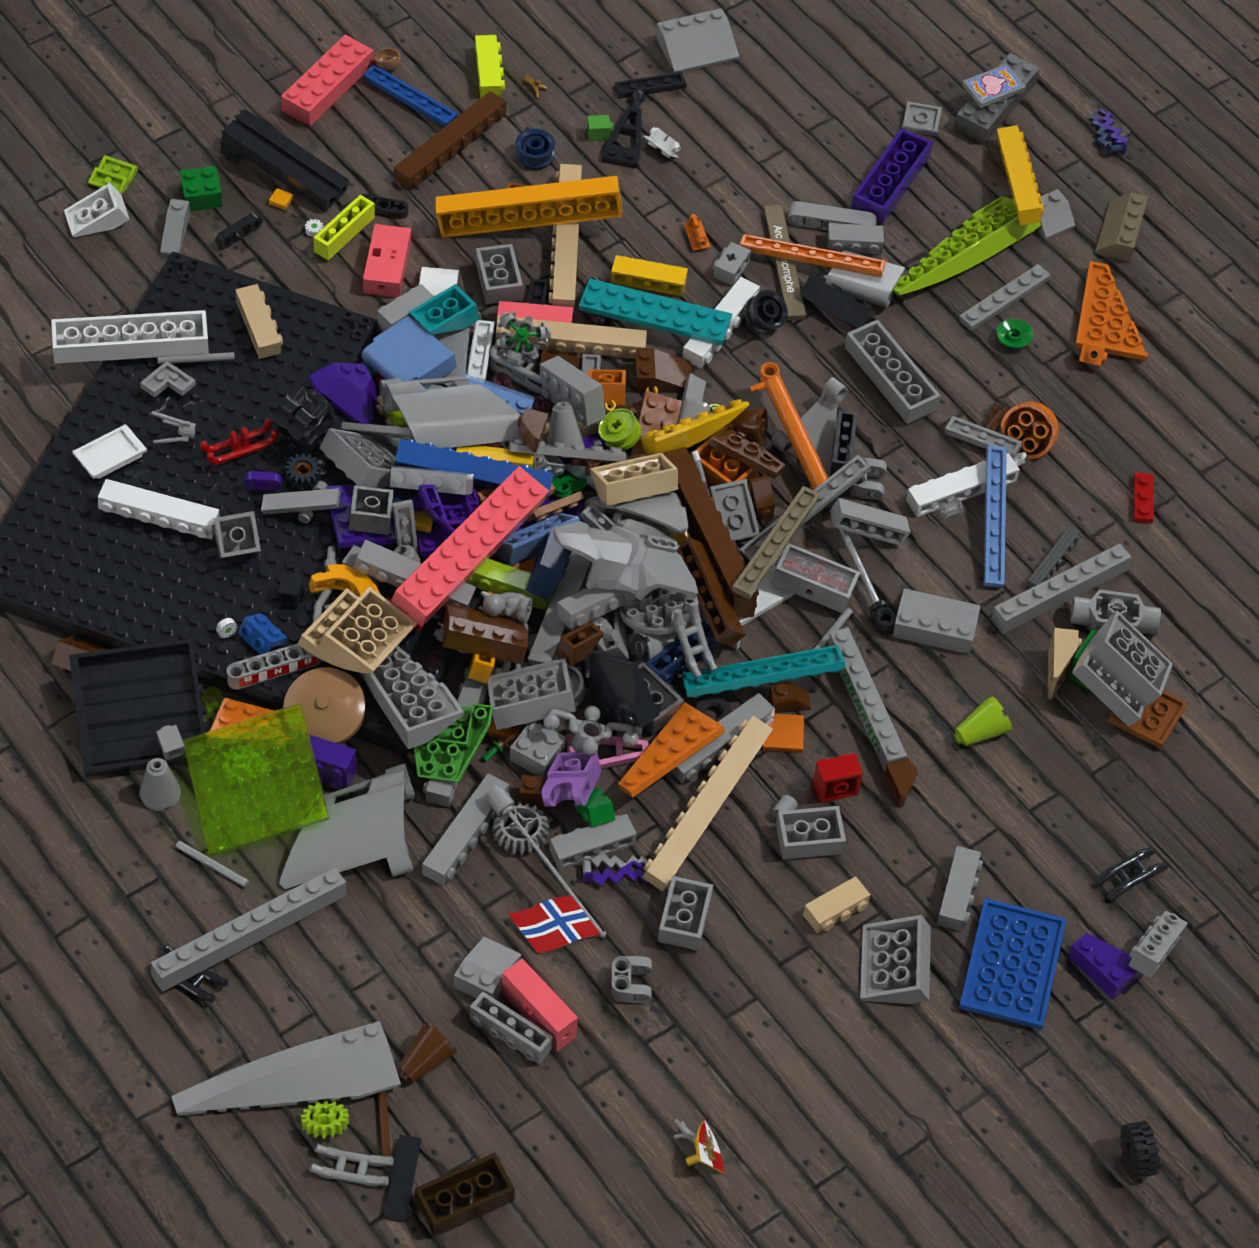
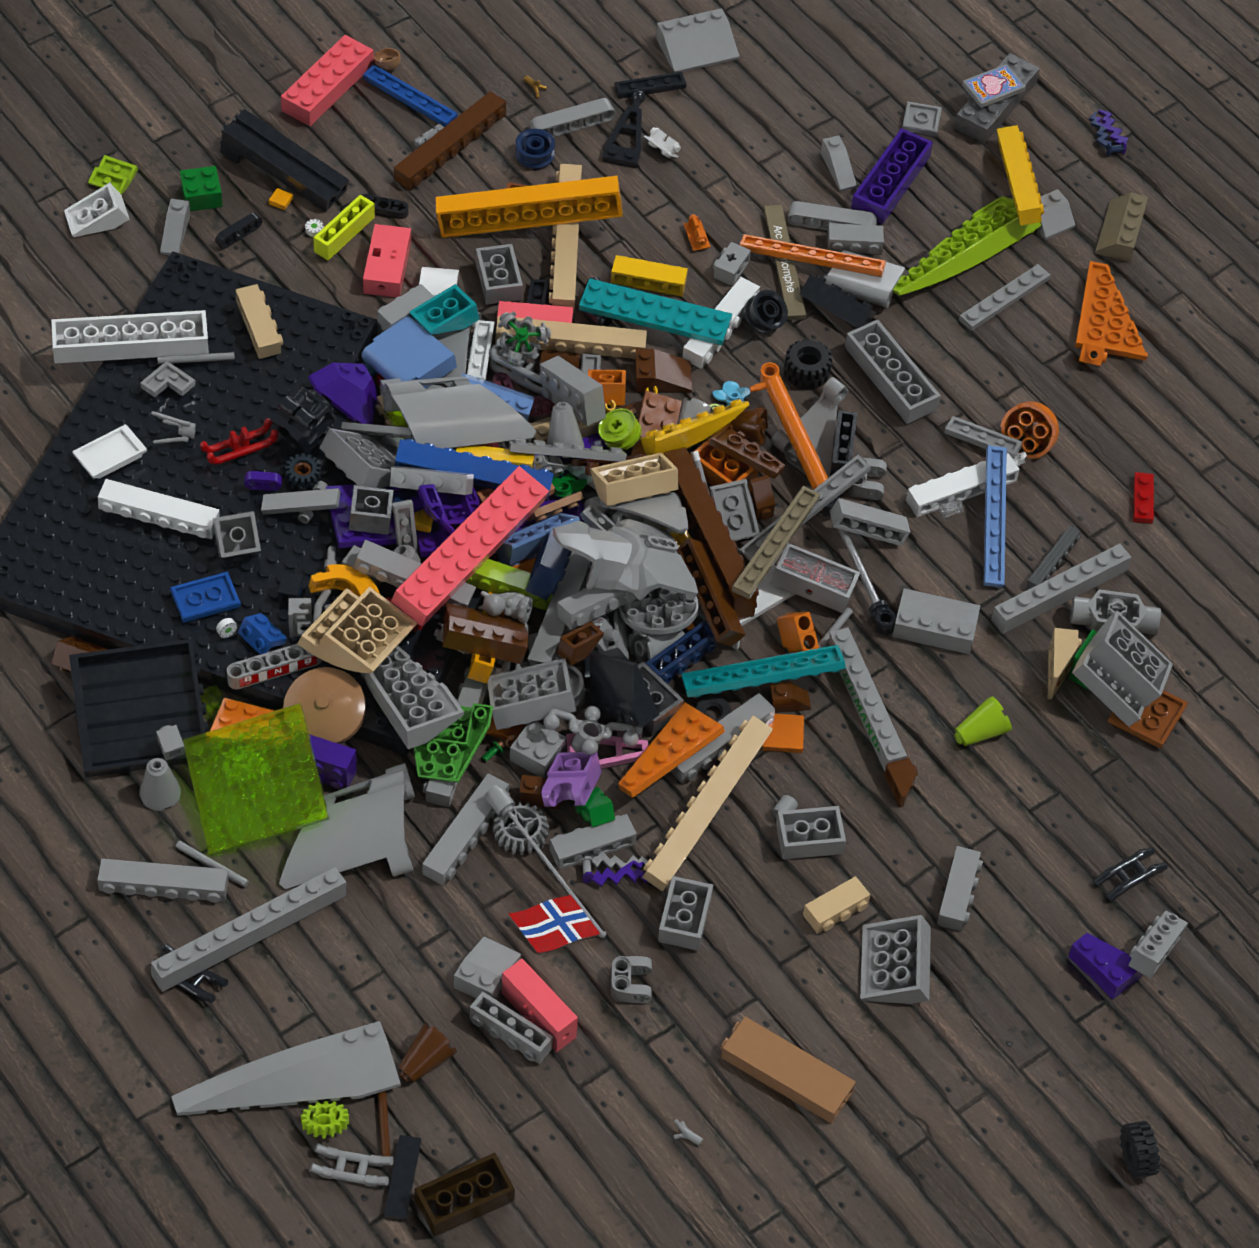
(163, 880): none -> light grey brick
(205, 597): none -> blue tile
(299, 615): none -> light grey hinge
(427, 135): none -> light grey axle
(489, 65): neon yellow brick -> none
(532, 427): reddish brown slope -> none
(575, 117): none -> light grey beam
(599, 127): bright green brick -> none
(694, 388): light grey tile -> none
(702, 647): light grey piece -> none
(706, 1149): shield -> none
(730, 392): none -> medium azure plate
(787, 1069): none -> medium nougat brick
(796, 624): none -> orange piece
(807, 352): none -> black tyre
(837, 777): red brick -> none
(838, 163): none -> light grey slope
(995, 417): reddish brown plant -> none
(1013, 963): blue plate -> none
(1014, 333): green dish -> none

